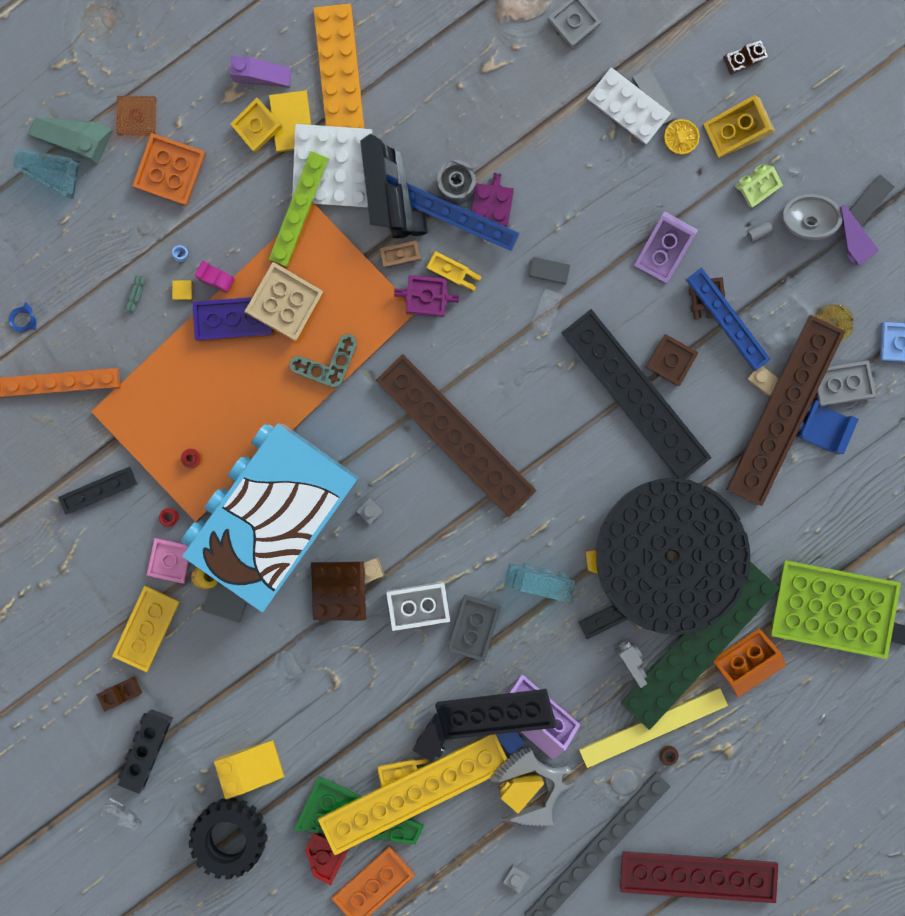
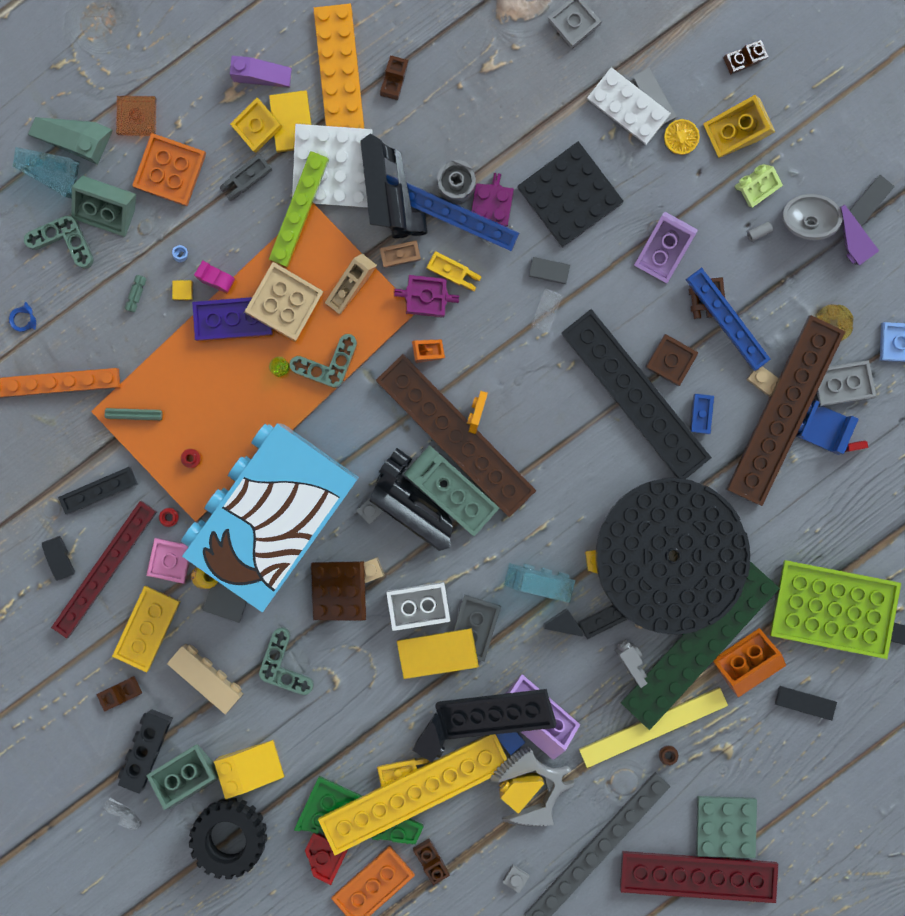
(57, 558): none -> black slope
(67, 234): none -> sand green beam
(102, 205): none -> sand green slope
(104, 569): none -> dark red plate
(133, 414): none -> sand green axle
(183, 777): none -> sand green slope
(205, 678): none -> tan brick
(246, 176): none -> dark grey hinge
(278, 671): none -> sand green beam
(279, 366): none -> clear neon green tile
(350, 283): none -> tan slope
(394, 77): none -> reddish brown slope
(397, 498): none -> black panel
(428, 350): none -> orange slope
(431, 861): none -> reddish brown slope
(437, 653): none -> yellow tile
(459, 498): none -> sand green hinge
(478, 404): none -> light orange plate
(563, 623): none -> black slope
(570, 194): none -> black plate
(702, 414): none -> blue plate
(726, 827): none -> sand green plate
(805, 703): none -> black tile
(857, 446): none -> red tile

